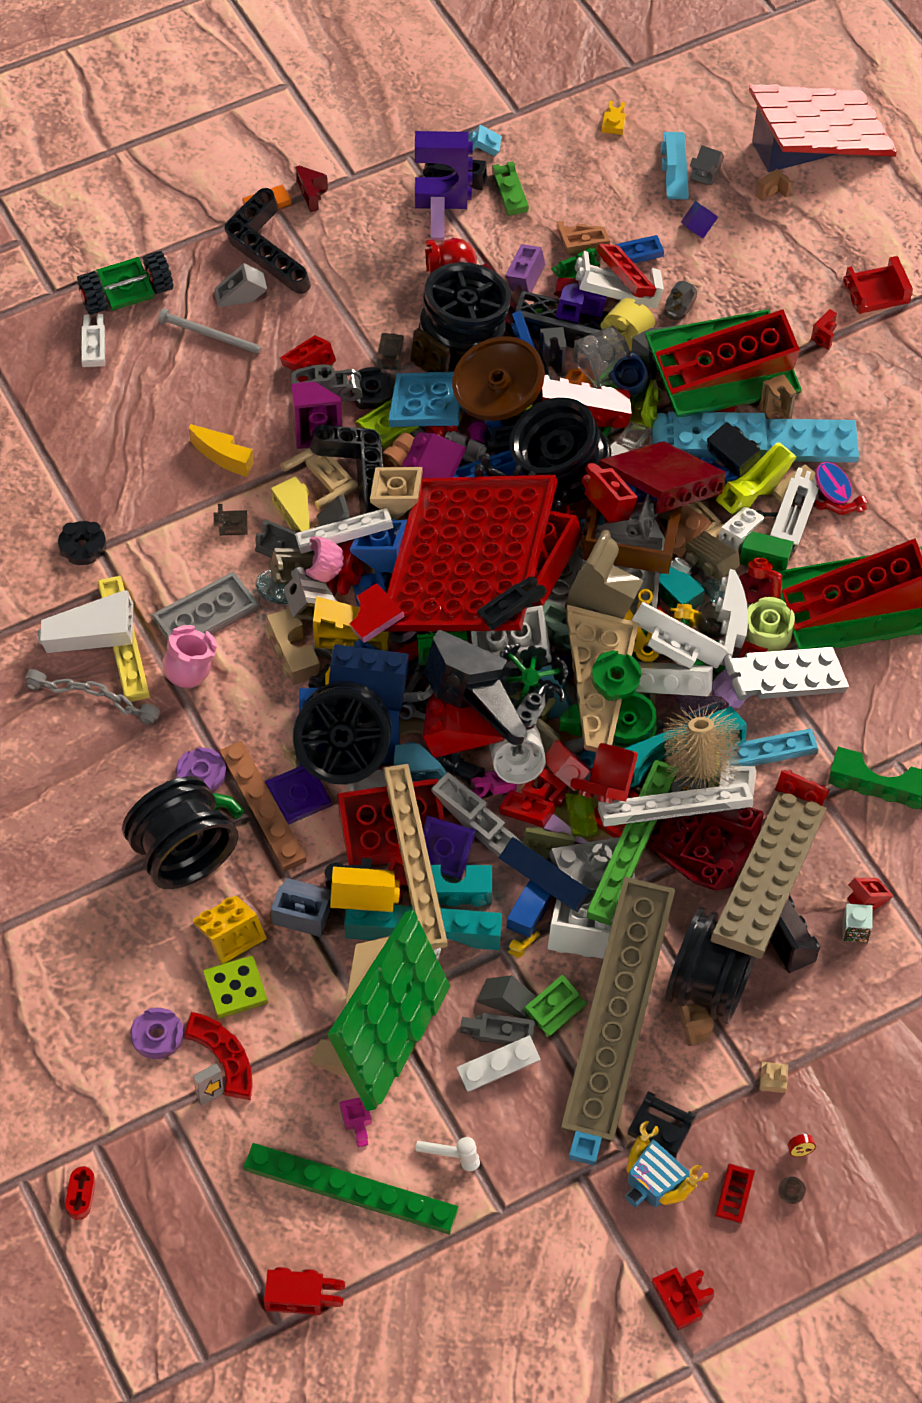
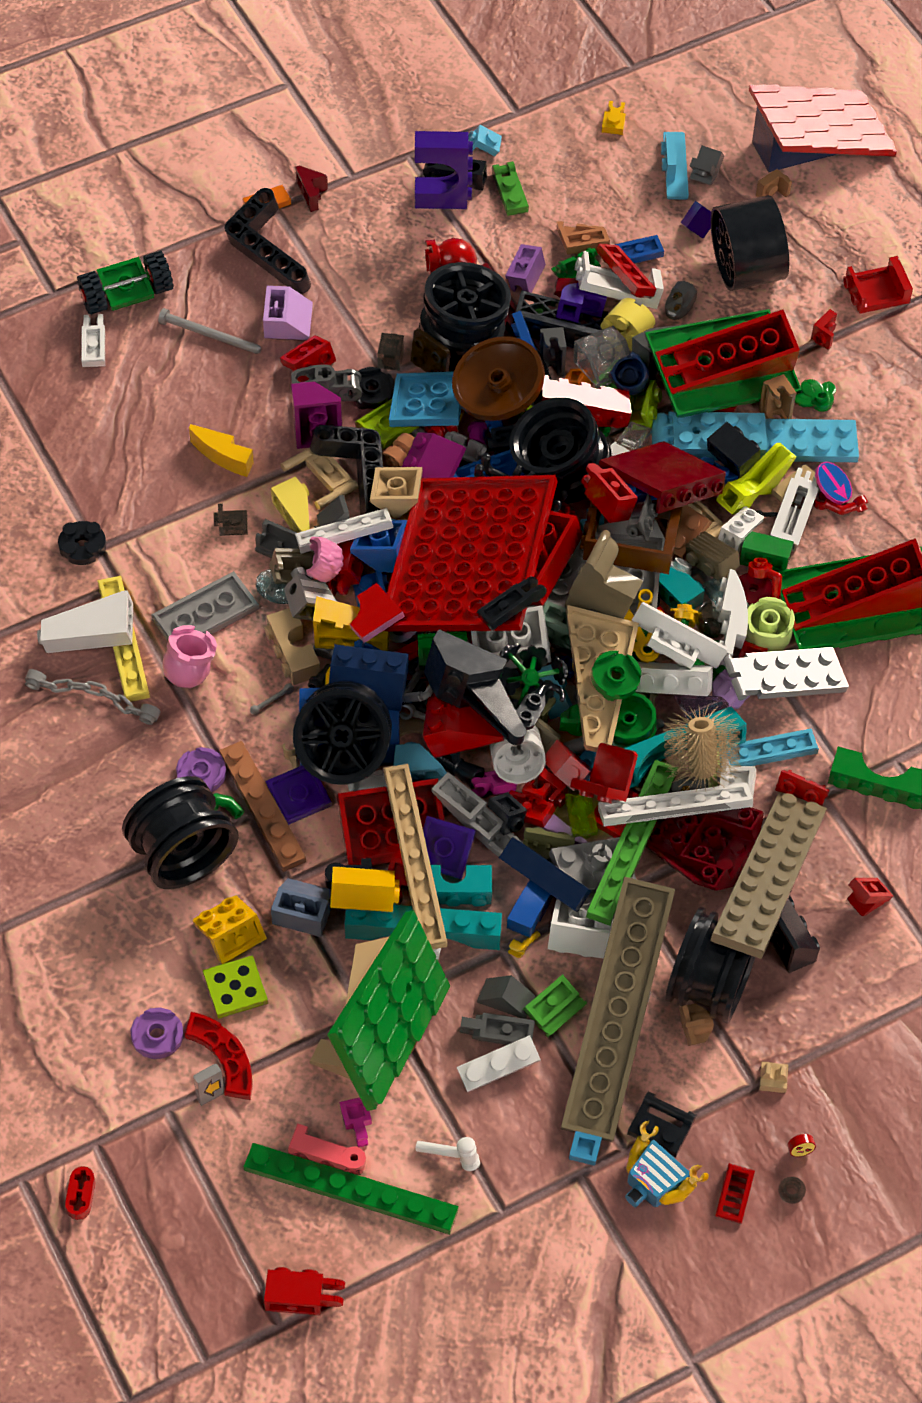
(241, 286): light grey slope -> none
(286, 314): none -> lavender slope
(288, 688): none -> light grey hinge
(325, 1152): none -> coral leg
(437, 218): lavender piece -> none
(509, 811): none -> black bracket
(682, 1296): red plate -> none
(750, 242): none -> black wheel
(816, 395): none -> green plate
(857, 923): light aqua brick -> none

